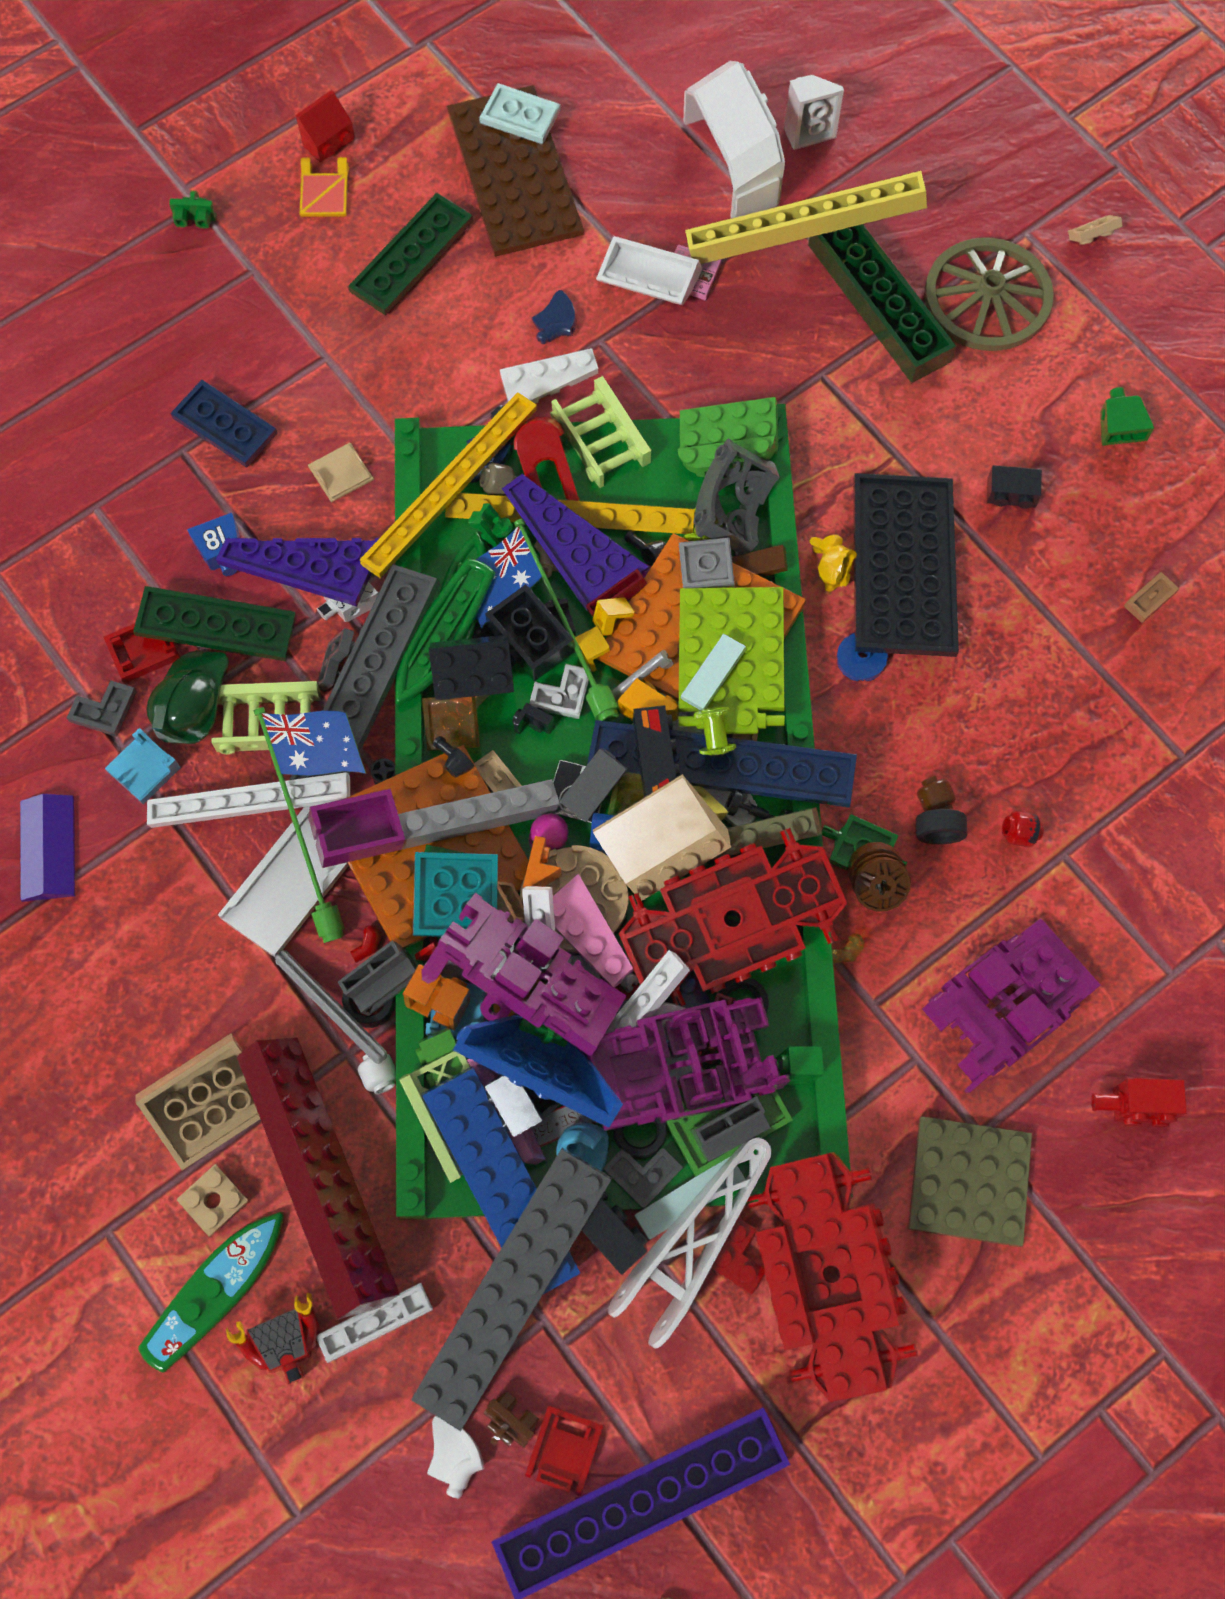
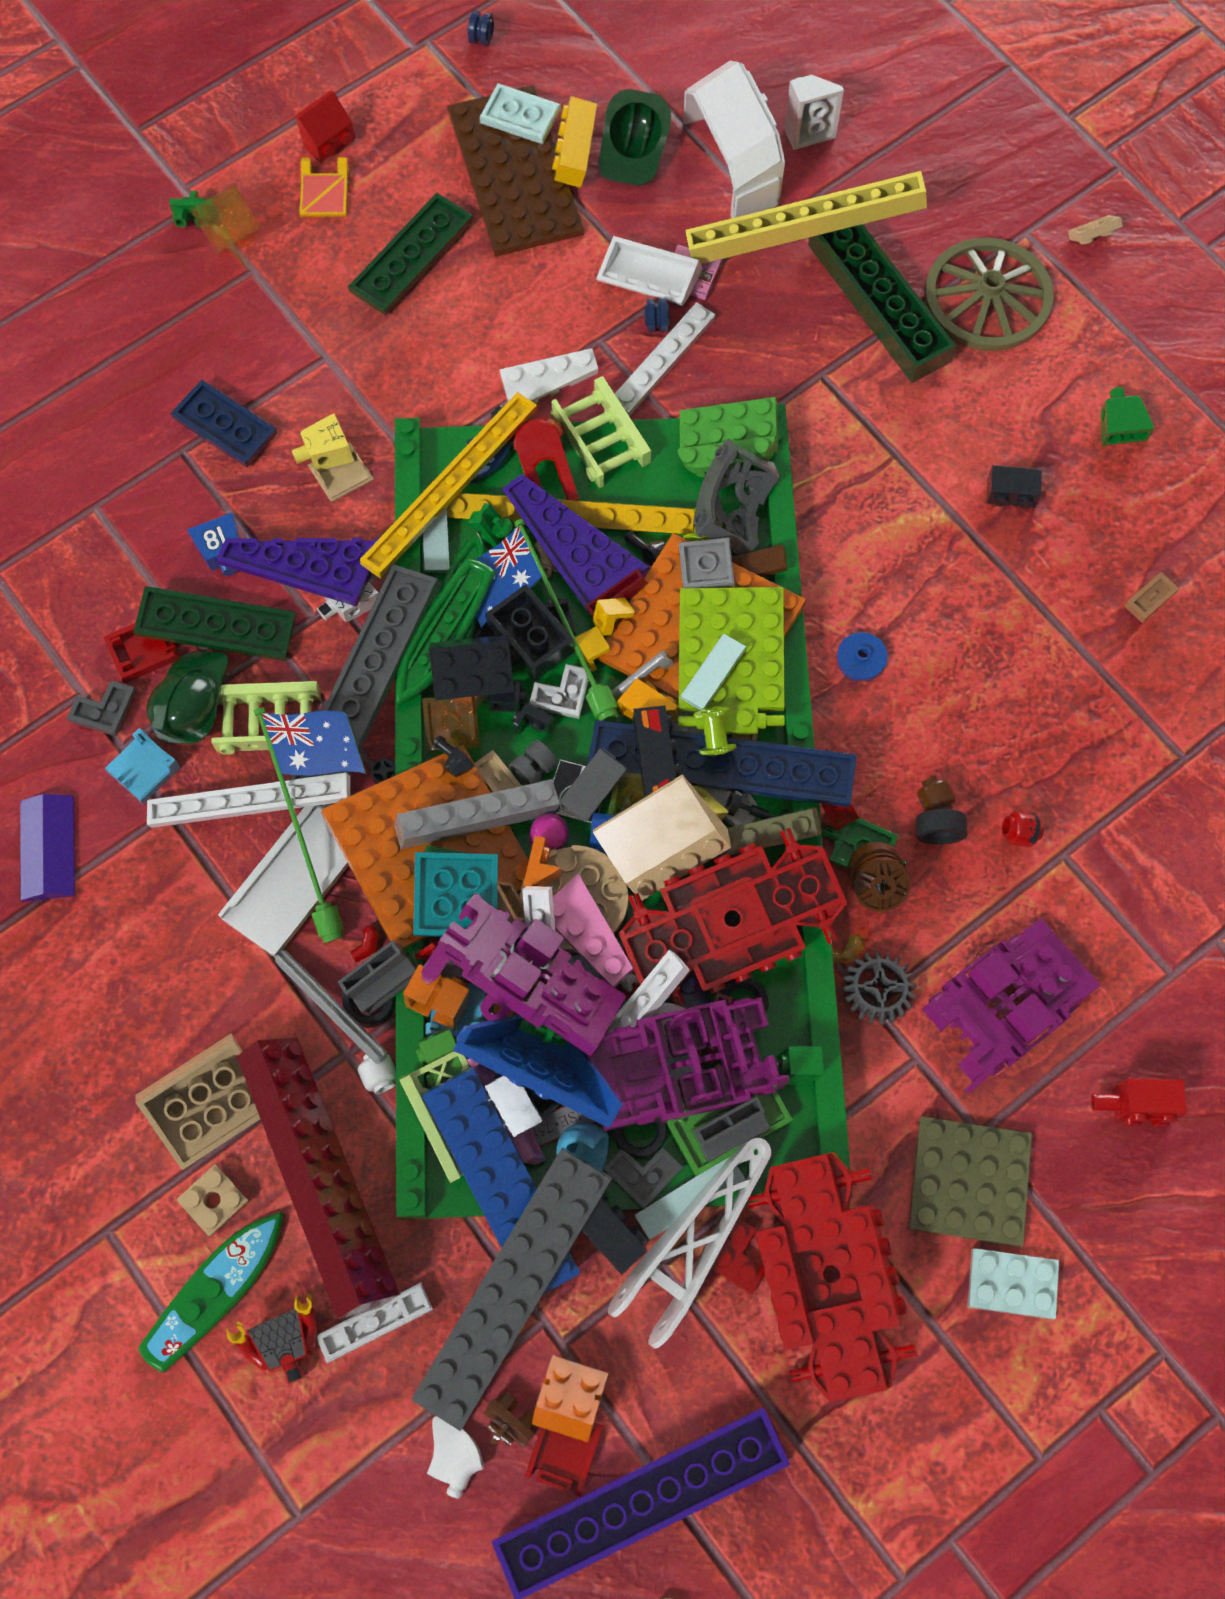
(226, 219): none -> clear yellow brick
(324, 445): none -> light yellow torso
(336, 651): dark grey plate -> none
(356, 828): magenta piece -> none
(435, 546): none -> light aqua tile
(480, 28): none -> dark blue wheel
(496, 477): dark tan head -> none
(508, 701): none -> black bracket
(539, 757): none -> dark grey wheel
(556, 319): dark blue arm -> none
(569, 1398): none -> orange piece
(575, 141): none -> yellow brick
(634, 137): none -> dark green piece
(656, 315): none -> dark blue wheel
(664, 357): none -> white plate
(835, 561): yellow animal -> none
(840, 815): none -> red panel
(867, 989): none -> dark grey gear
(904, 565): black plate -> none
(1013, 1284): none -> light aqua plate

